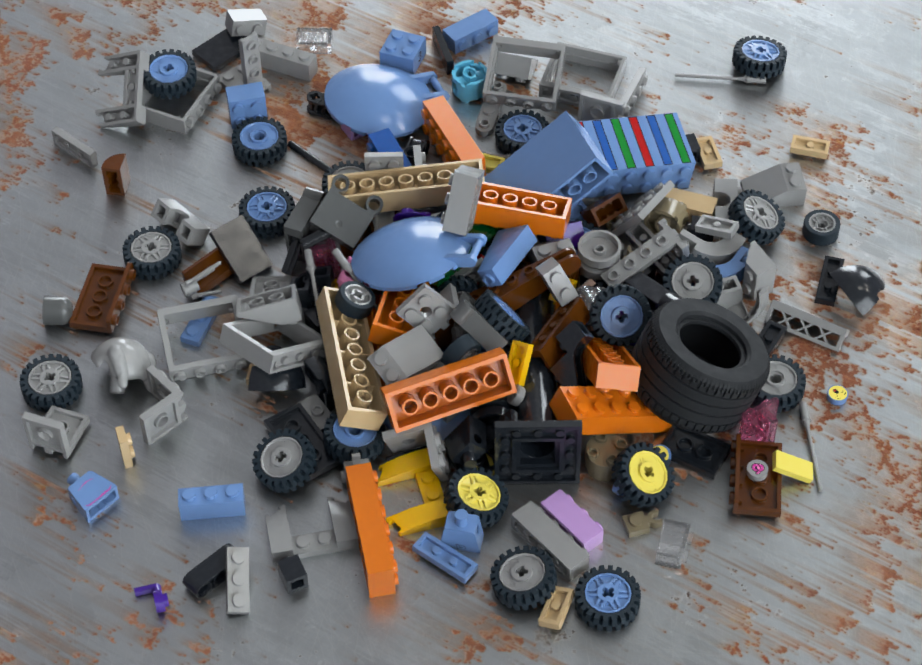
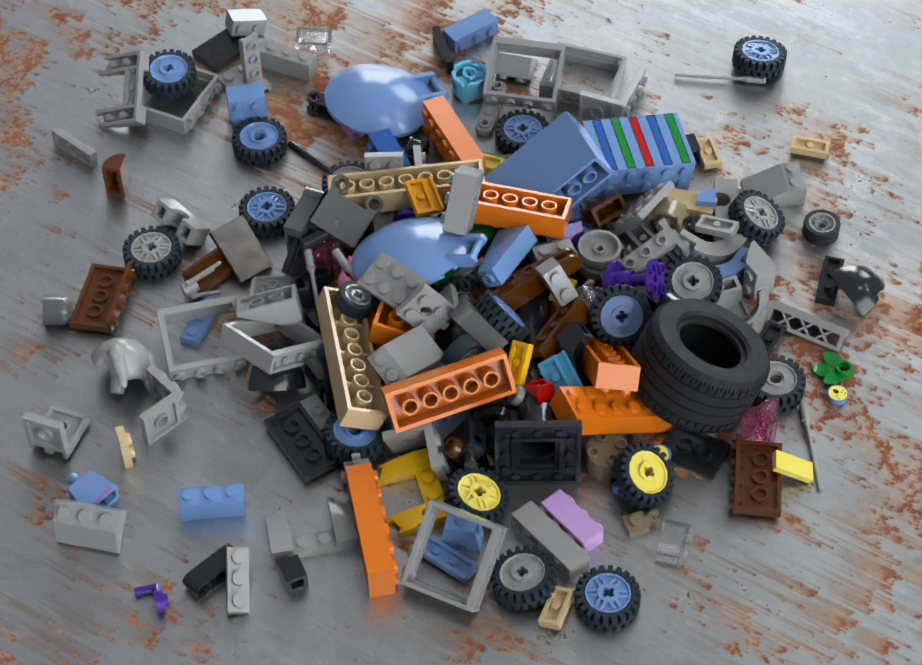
(51, 382): wheel -> none
(88, 525): none -> light grey slope
(284, 460): wheel -> none
(390, 281): none -> light grey plate
(403, 50): medium blue brick -> none
(424, 196): none -> light orange plate
(452, 447): none -> reddish brown tile
(486, 567): none -> light grey window
(540, 390): none -> red slope
(560, 371): none -> dark azure plate
(652, 278): none -> dark purple piece
(707, 198): none -> medium blue tile
(757, 470): light grey tile -> none
(833, 369): none -> green plate

